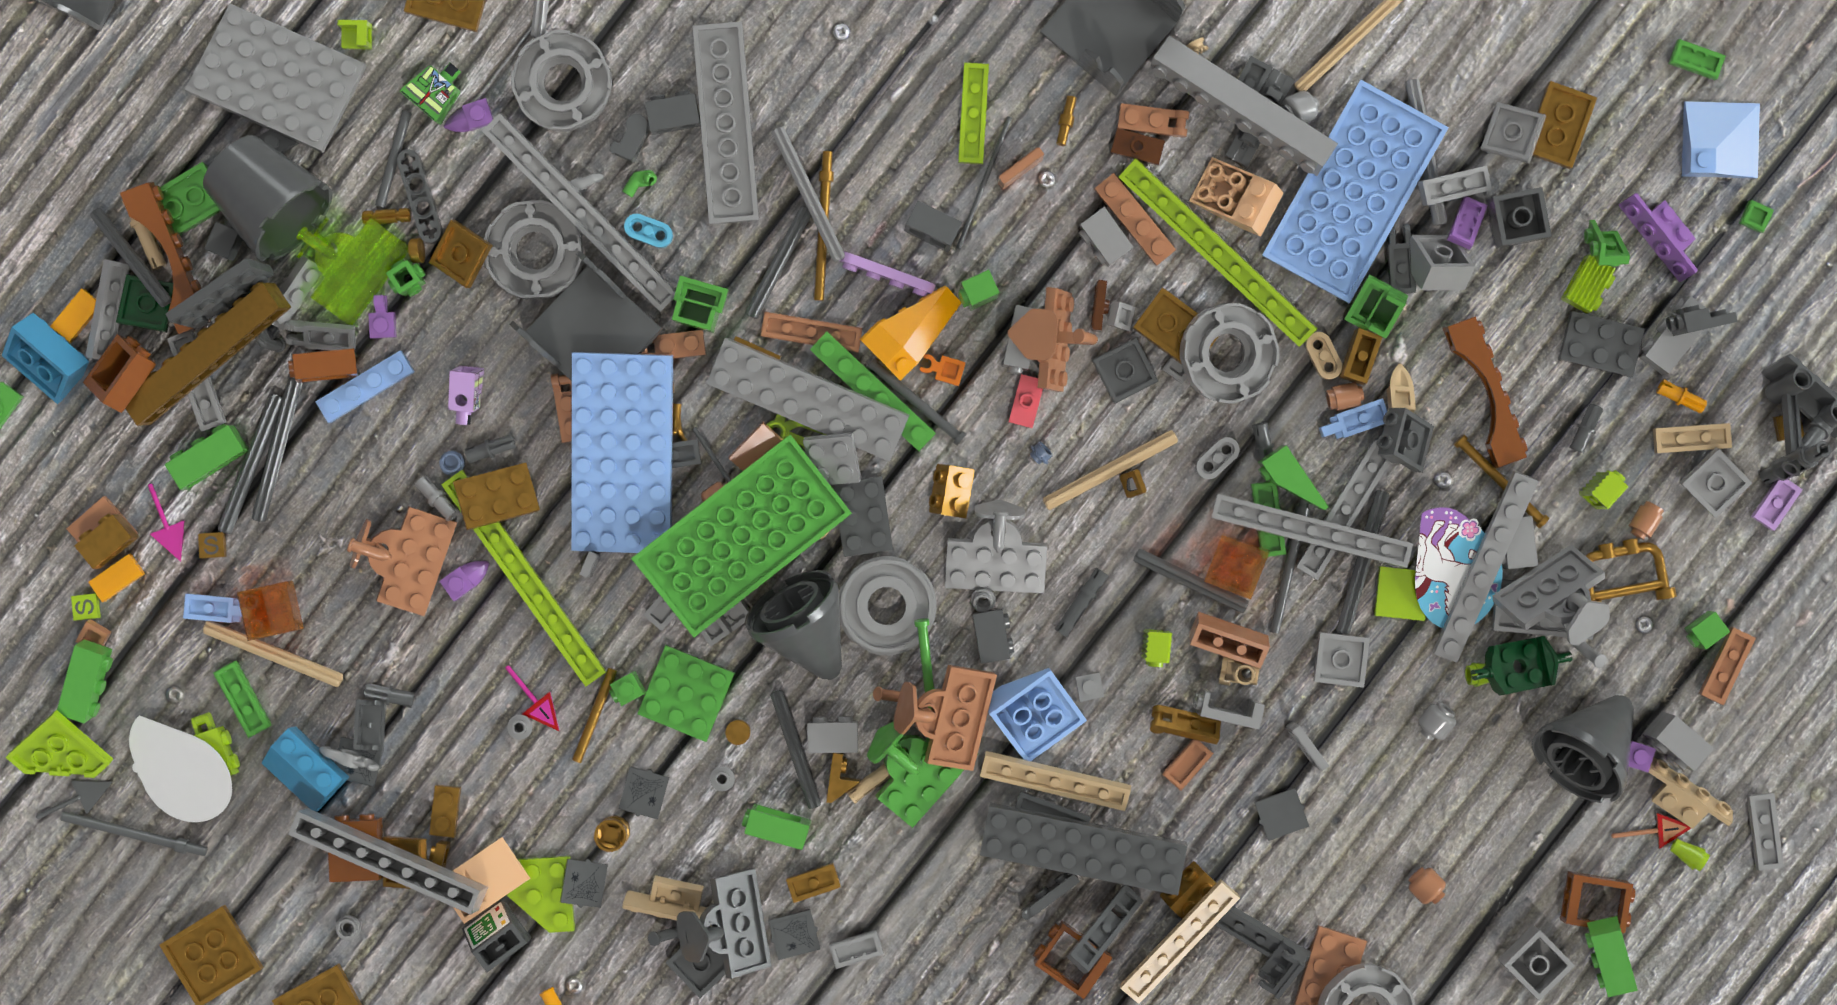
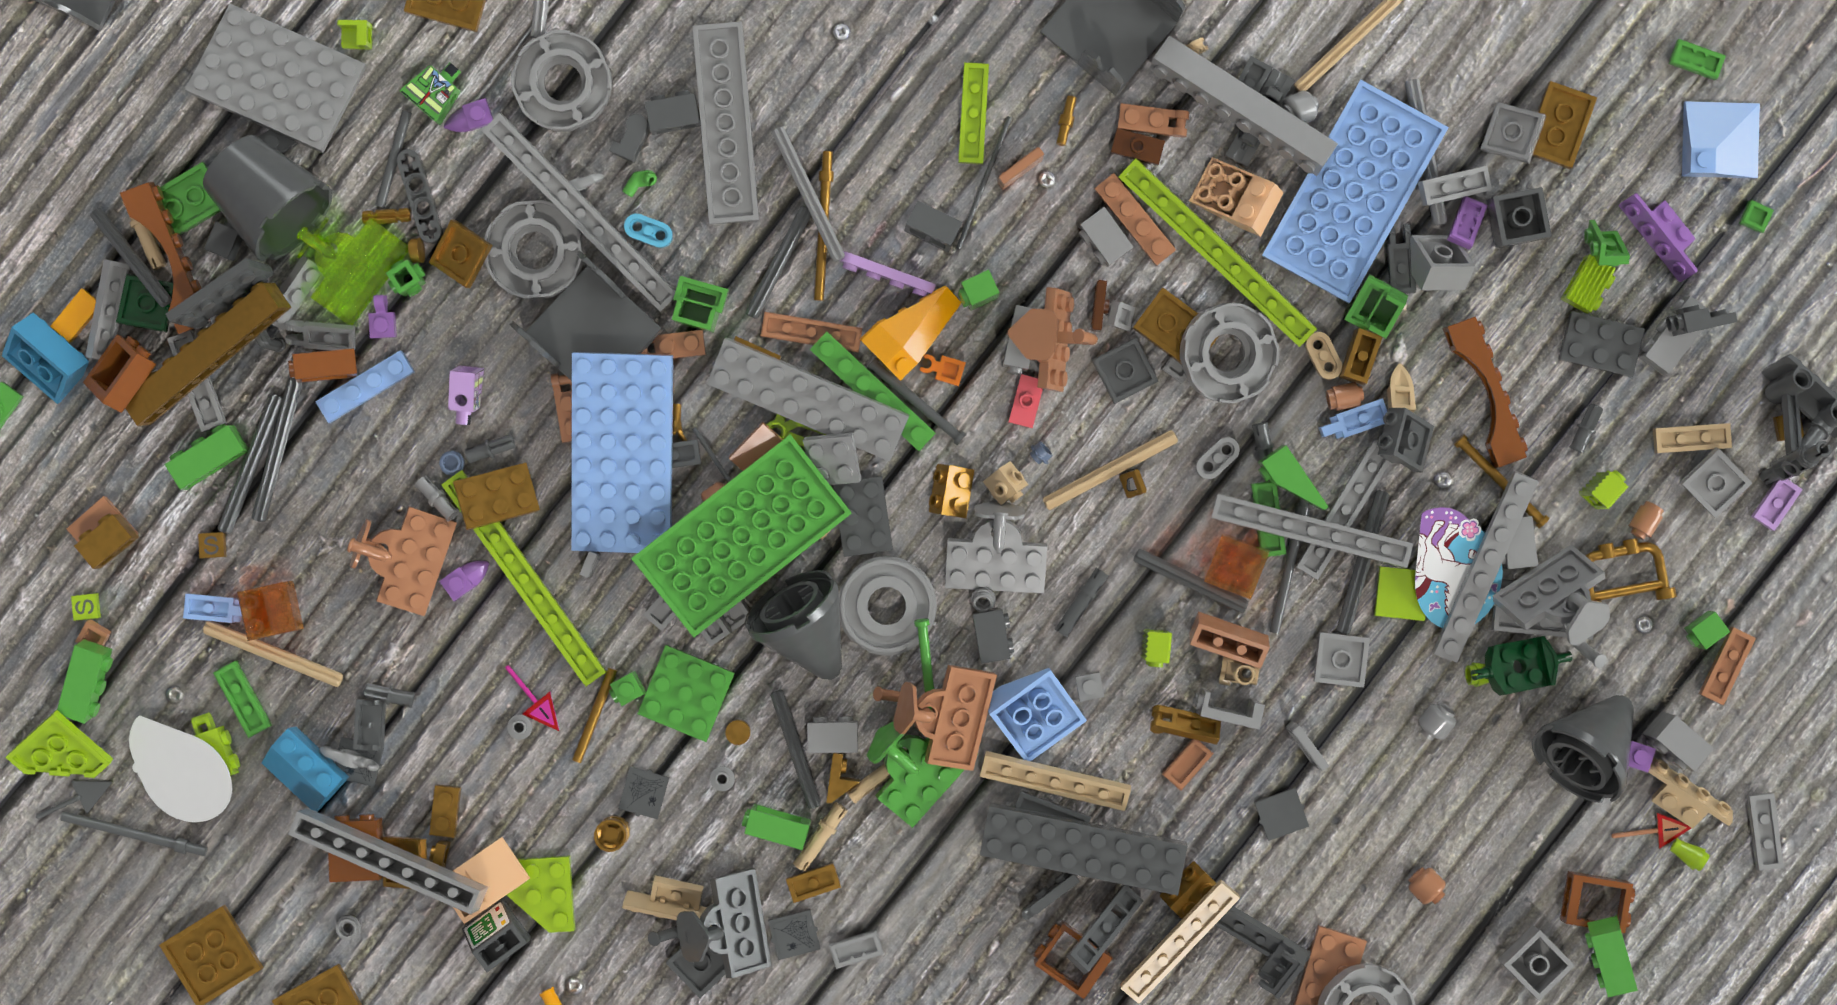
(116, 578): light orange tile -> none
(171, 536): dark pink piece -> none
(583, 883): dark grey piece -> none
(826, 827): none -> tan pin
(1006, 484): none -> tan brick
(1681, 396): light orange axle -> none

